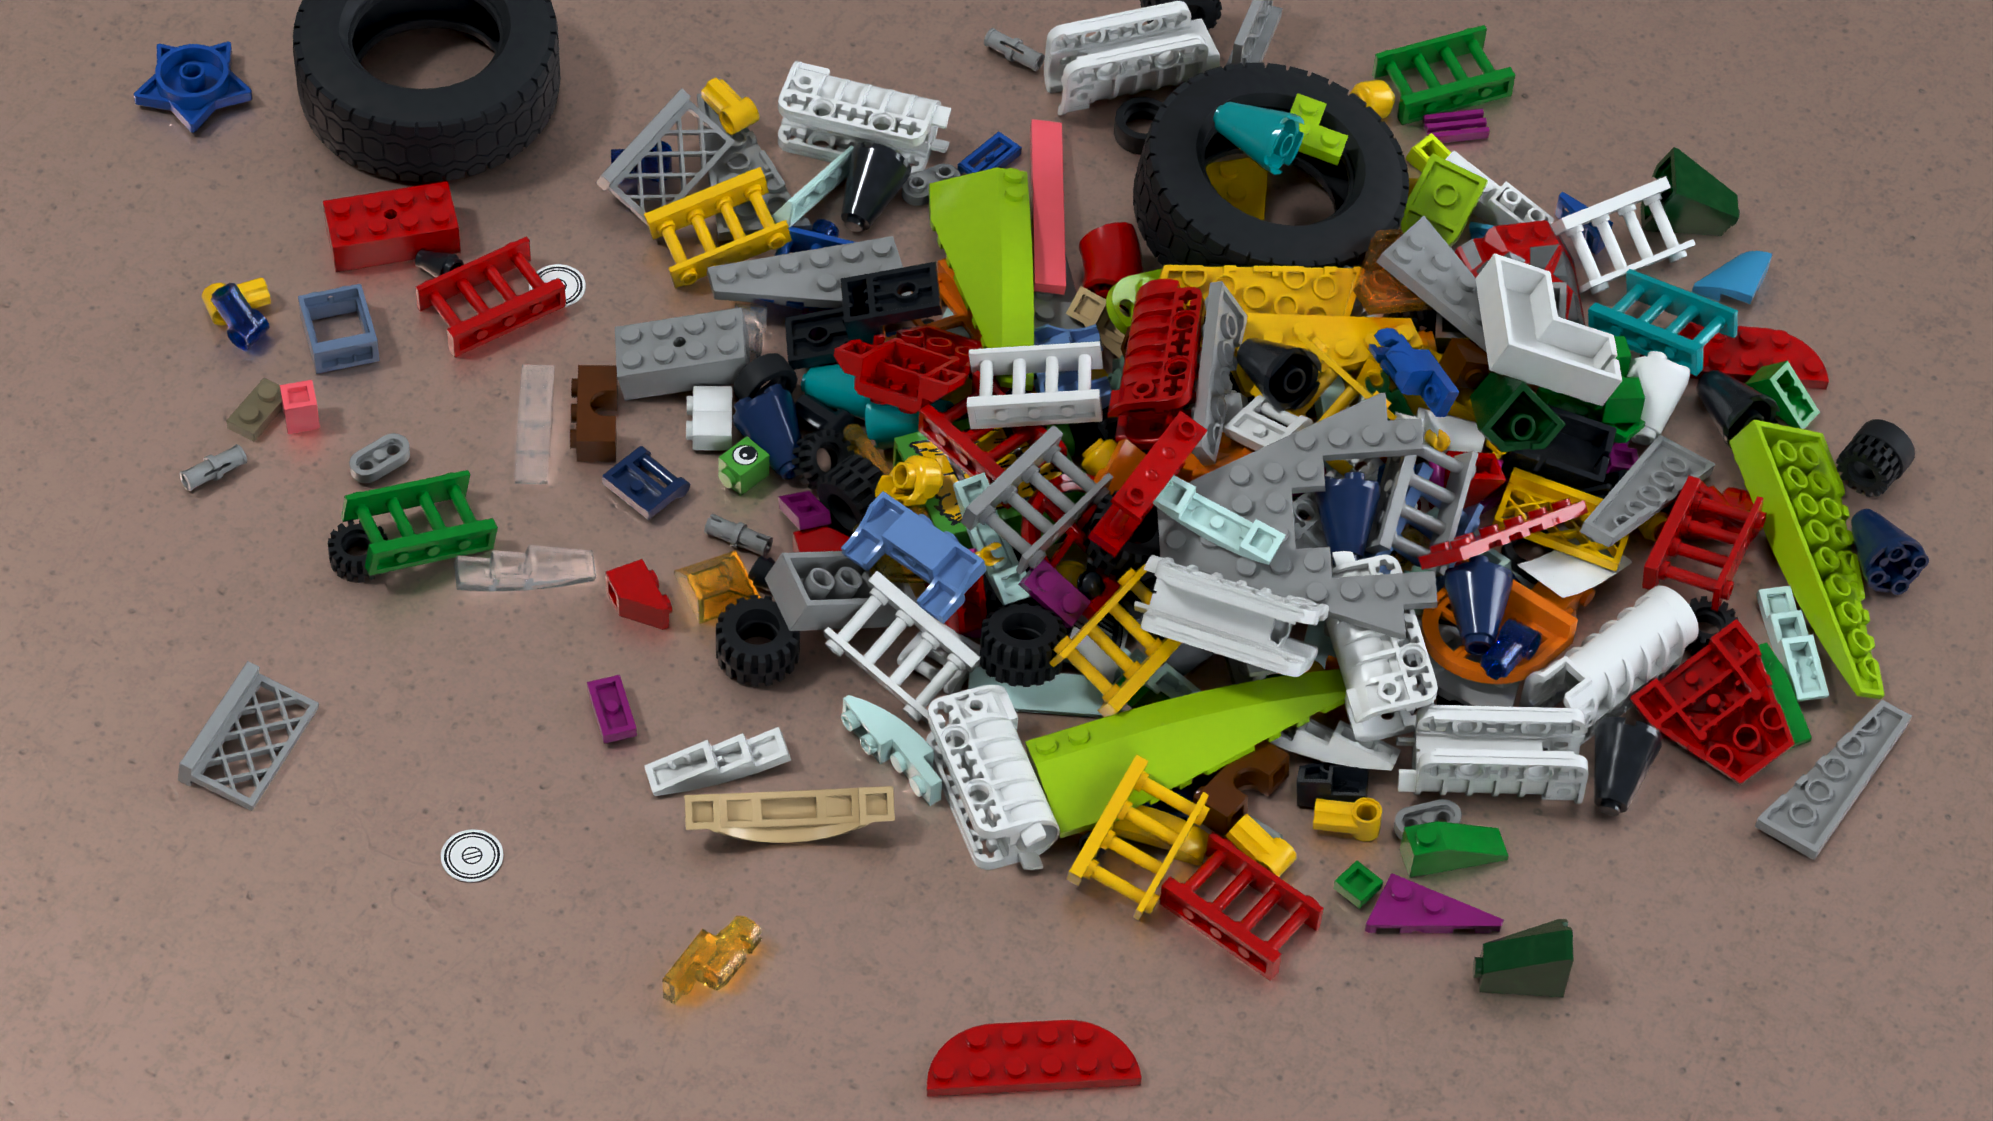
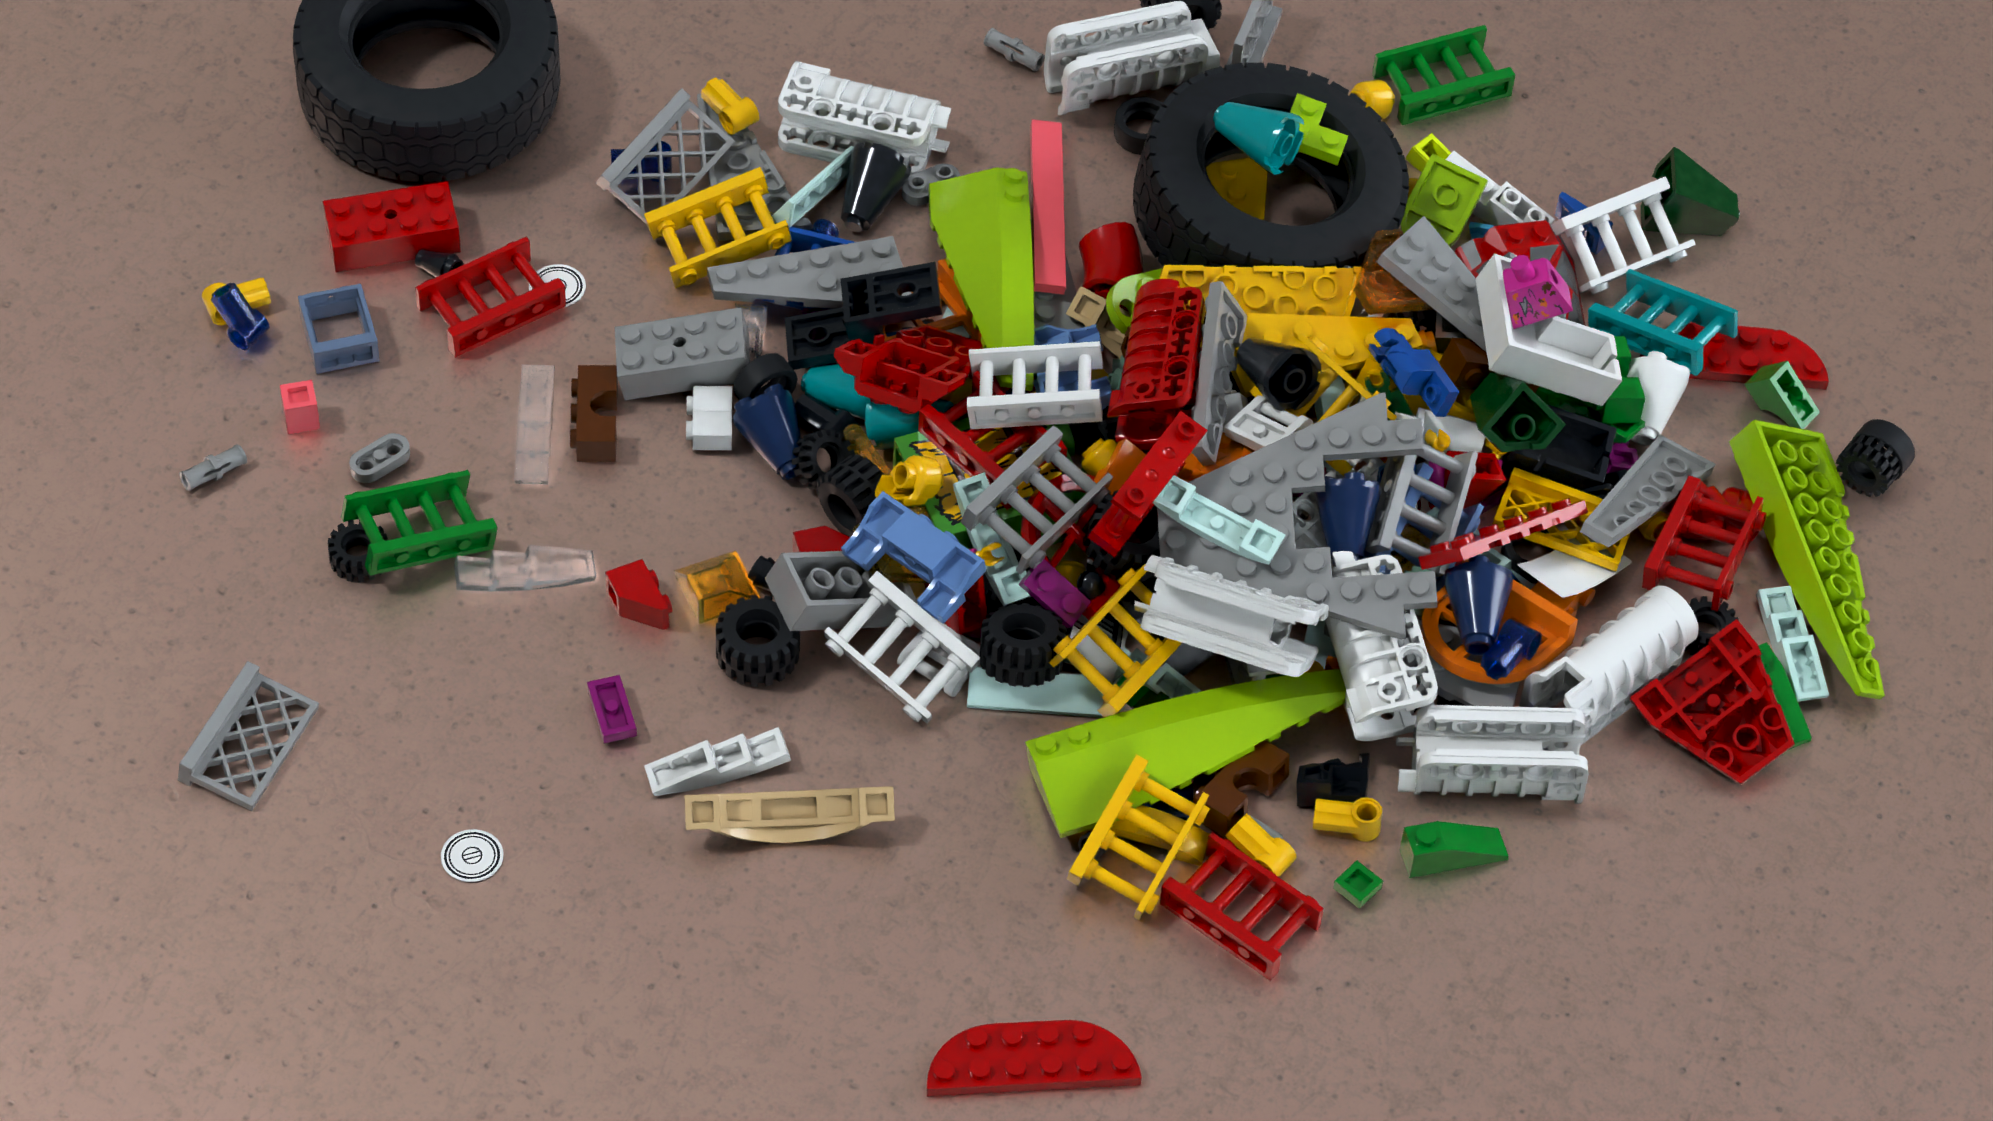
(193, 82): blue plate -> none
(256, 410): dark tan plate -> none
(640, 489): dark blue plate -> none
(712, 958): clear yellow plate -> none
(738, 535): light grey pin -> none
(743, 466): bright green brick -> none
(804, 510): magenta plate -> none
(893, 739): light aqua slope -> none
(991, 778): white piece -> none
(999, 158): blue tile -> none
(1337, 746): white slope -> none
(1418, 908): magenta wing -> none
(1426, 813): light grey plate -> none
(1455, 123): magenta tile -> none
(1527, 961): dark green slope -> none
(1535, 291): none -> dark pink torso
(1622, 761): black cone -> none
(1733, 403): black cone -> none
(1736, 278): dark azure slope -> none
(1824, 795): light grey wing -> none
(1886, 553): dark blue cone -> none

